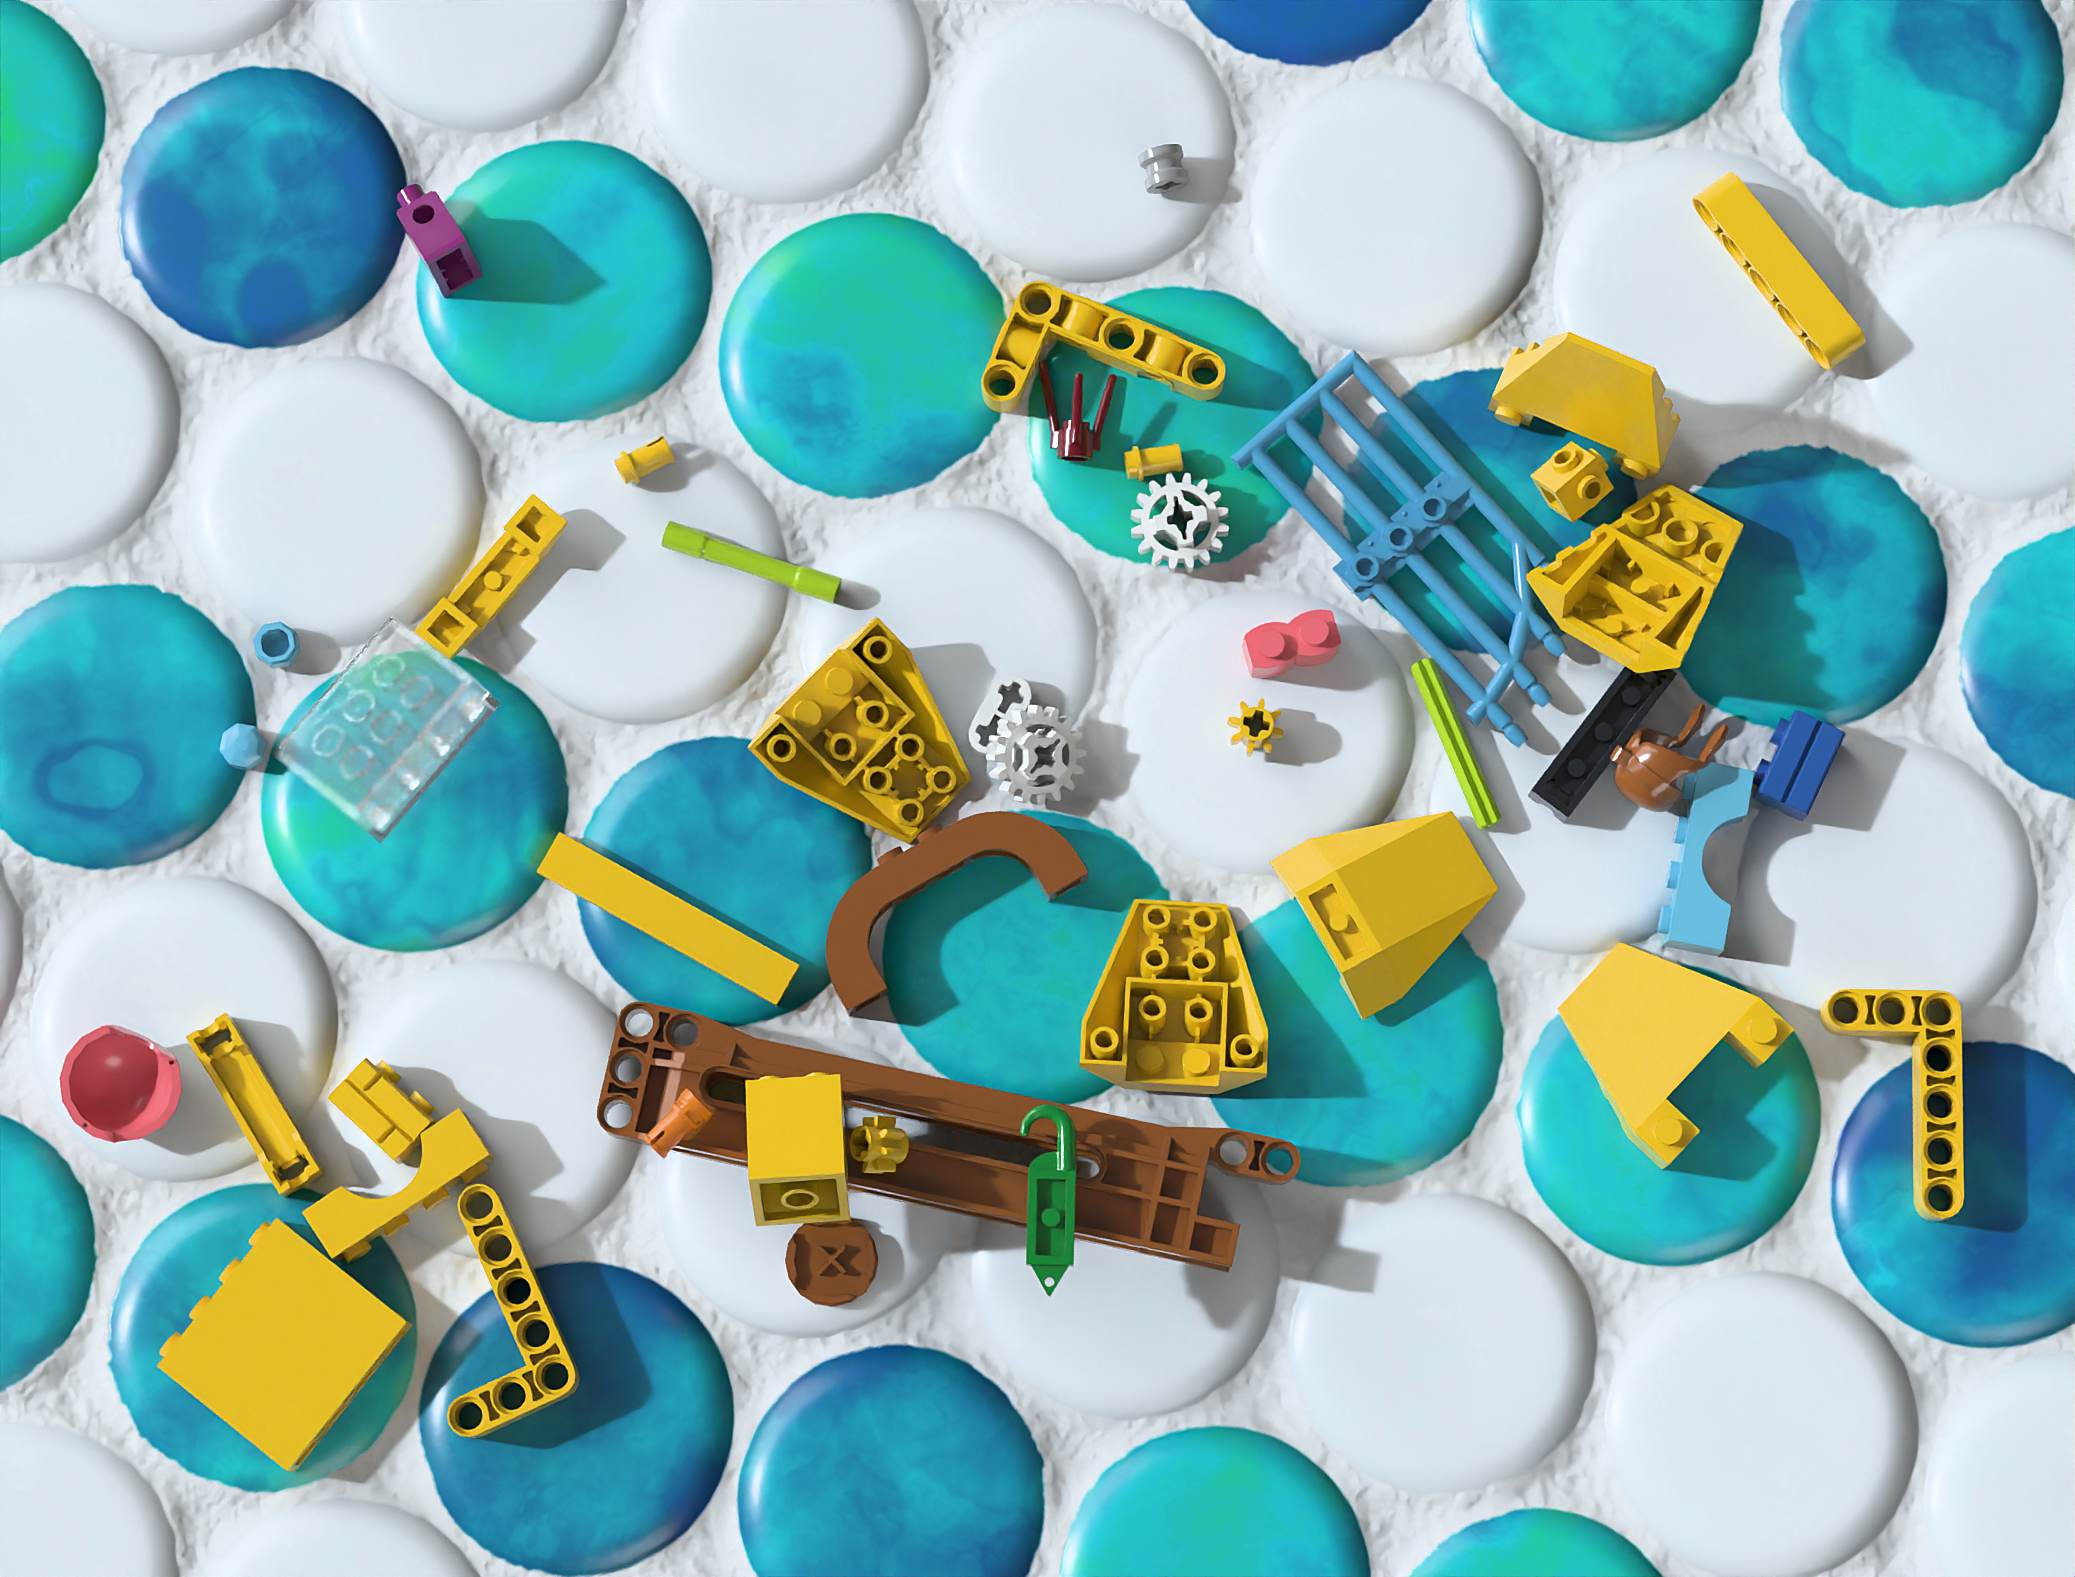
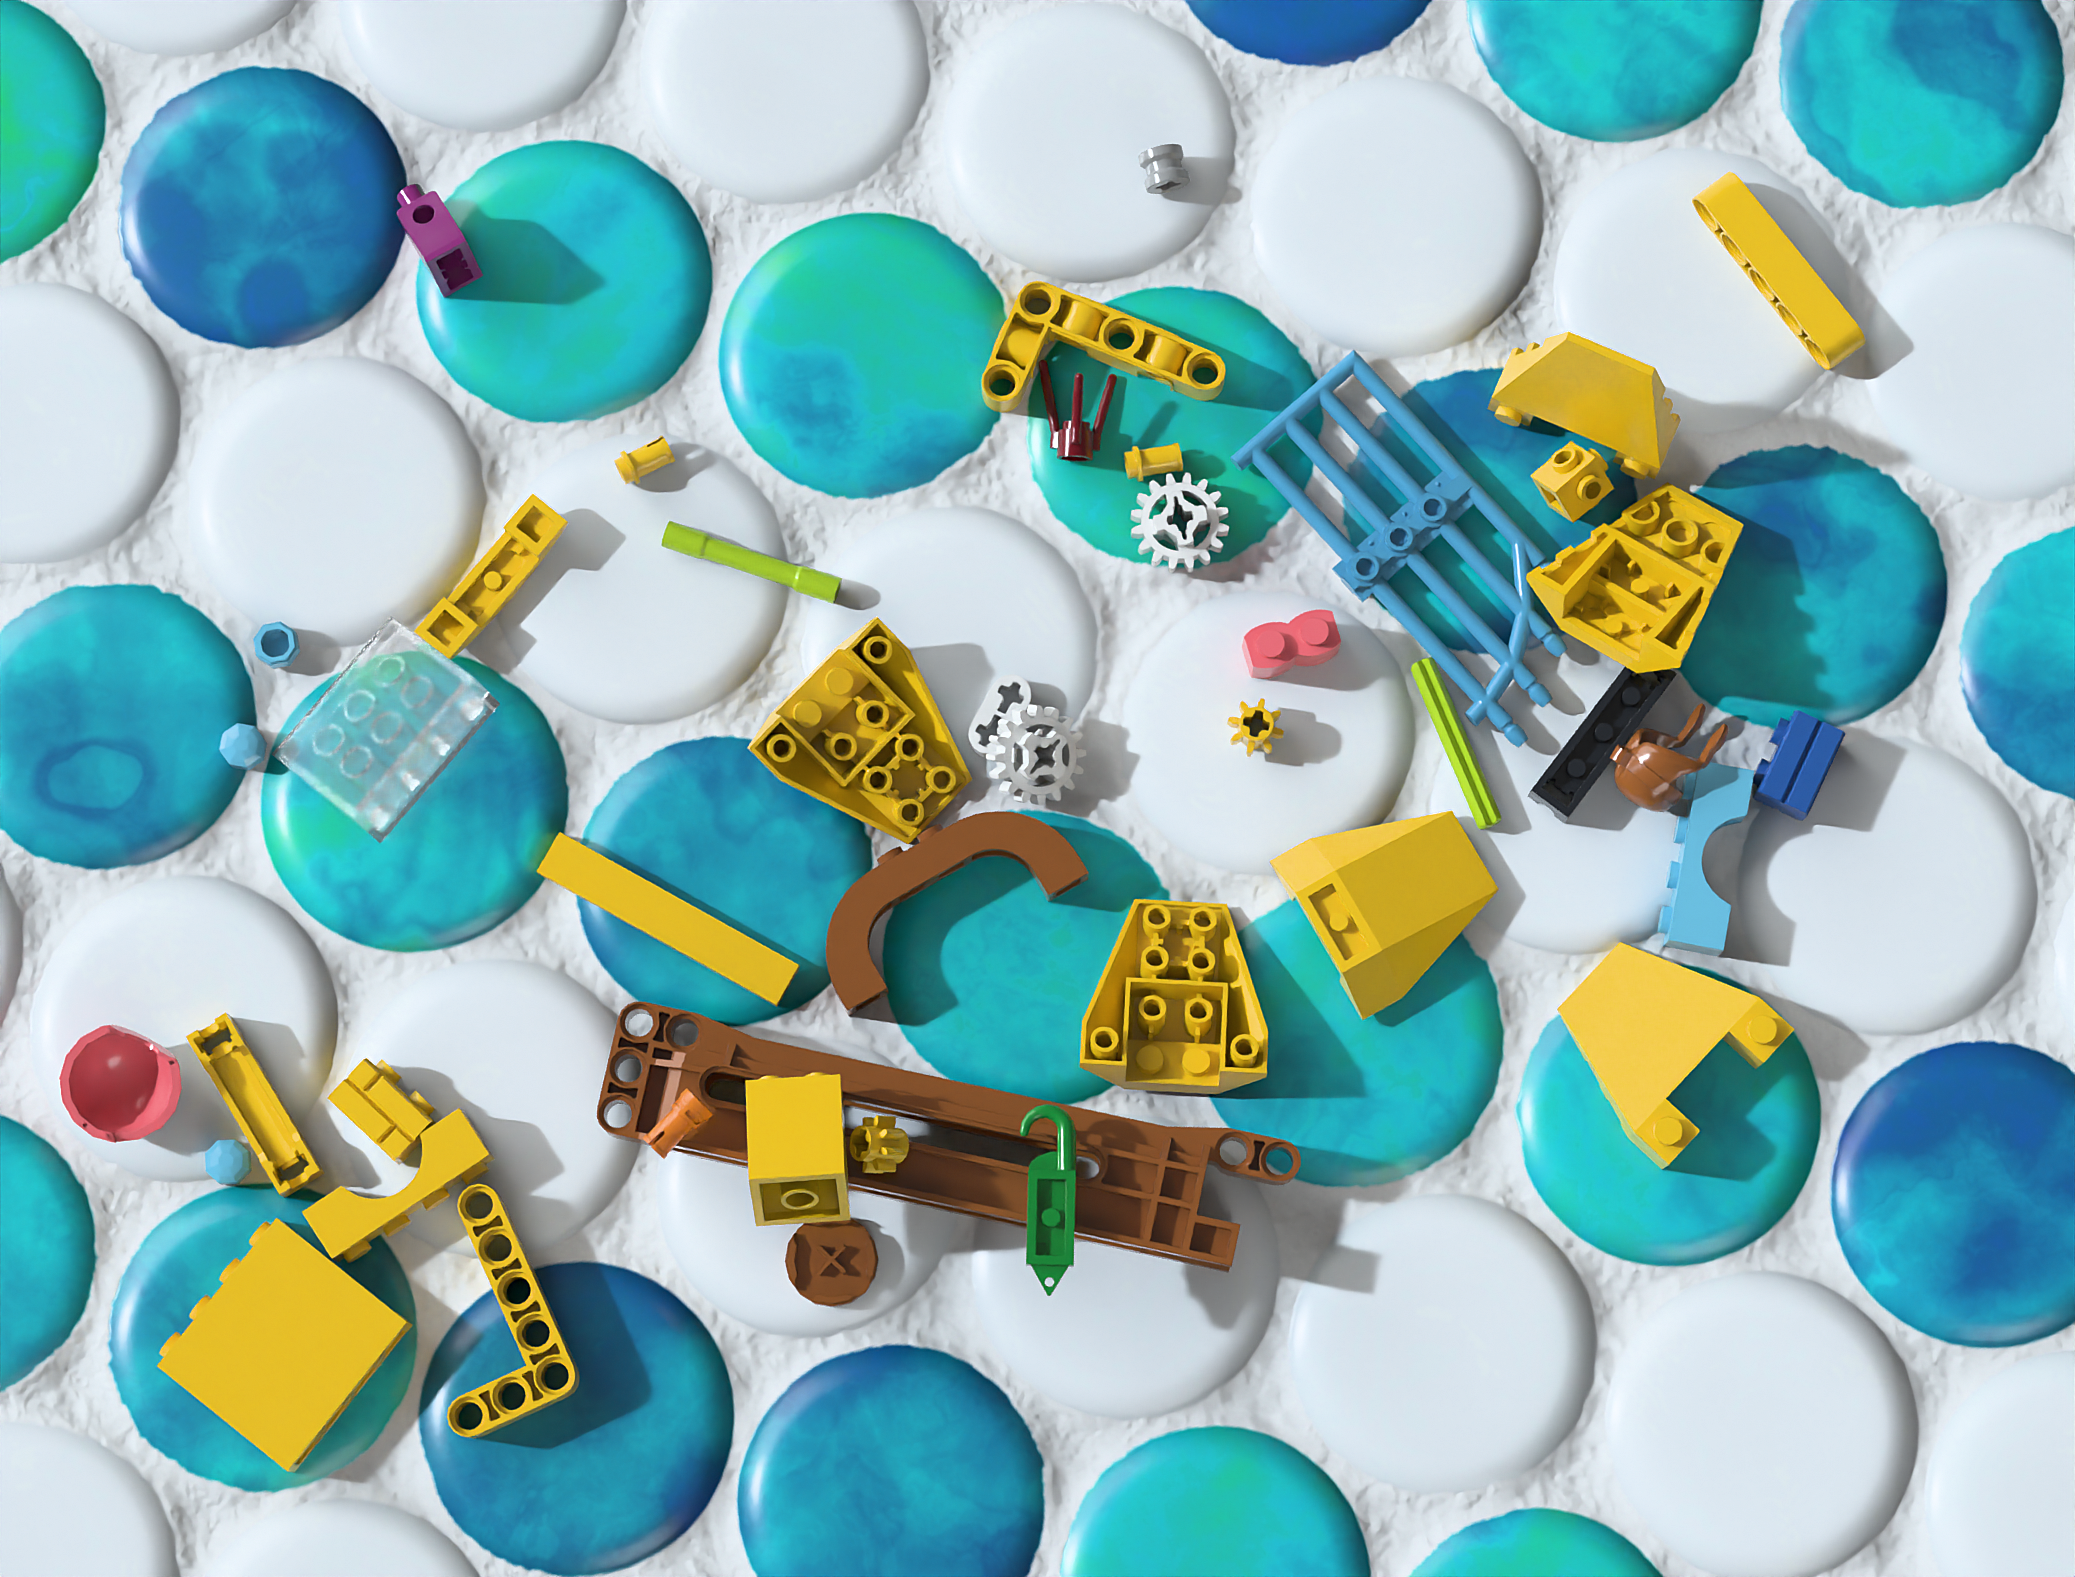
(228, 1162): none -> medium azure tile
(1924, 1080): yellow beam -> none

